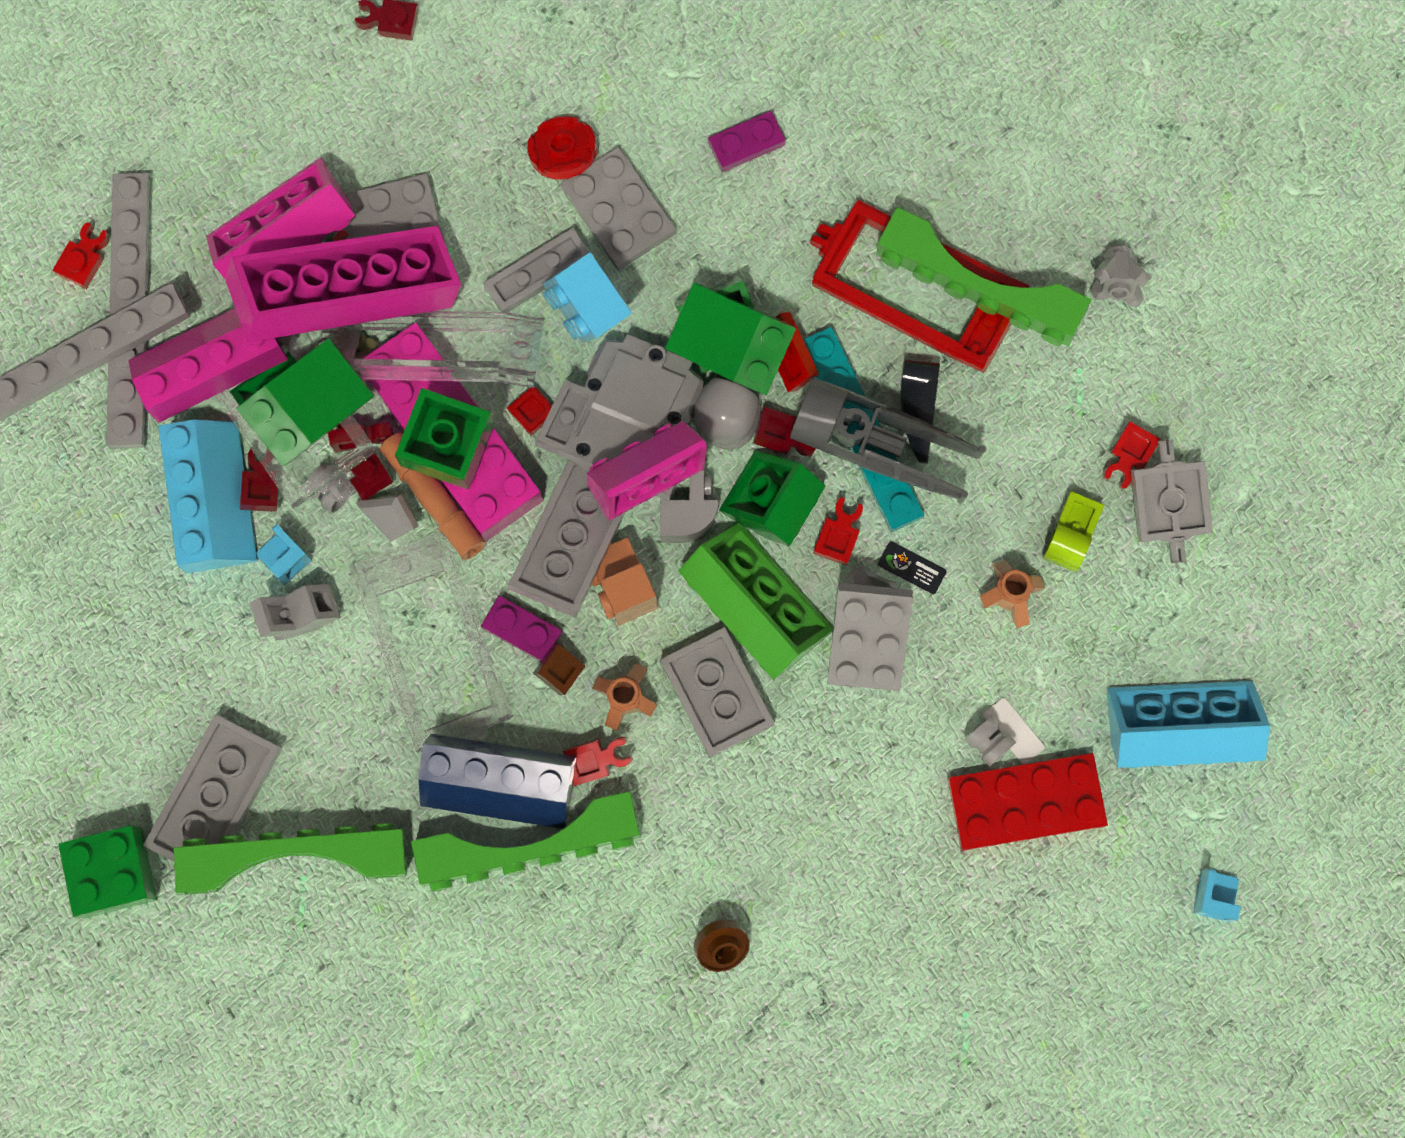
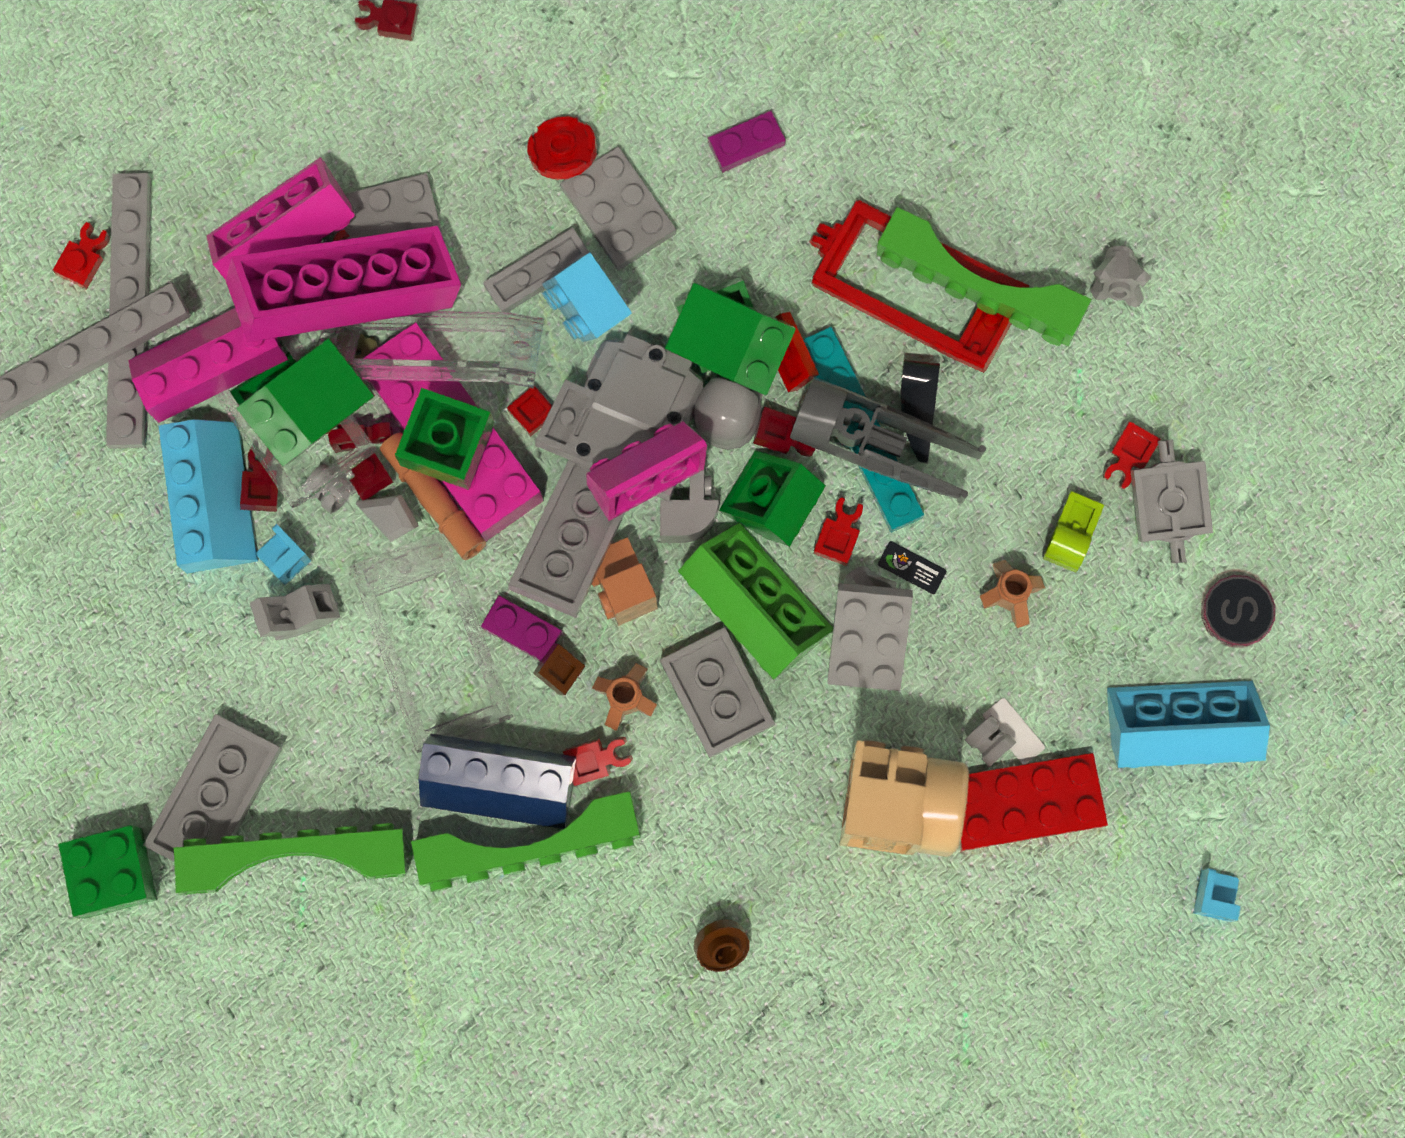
(904, 801): none -> tan brick
(1238, 611): none -> black tile

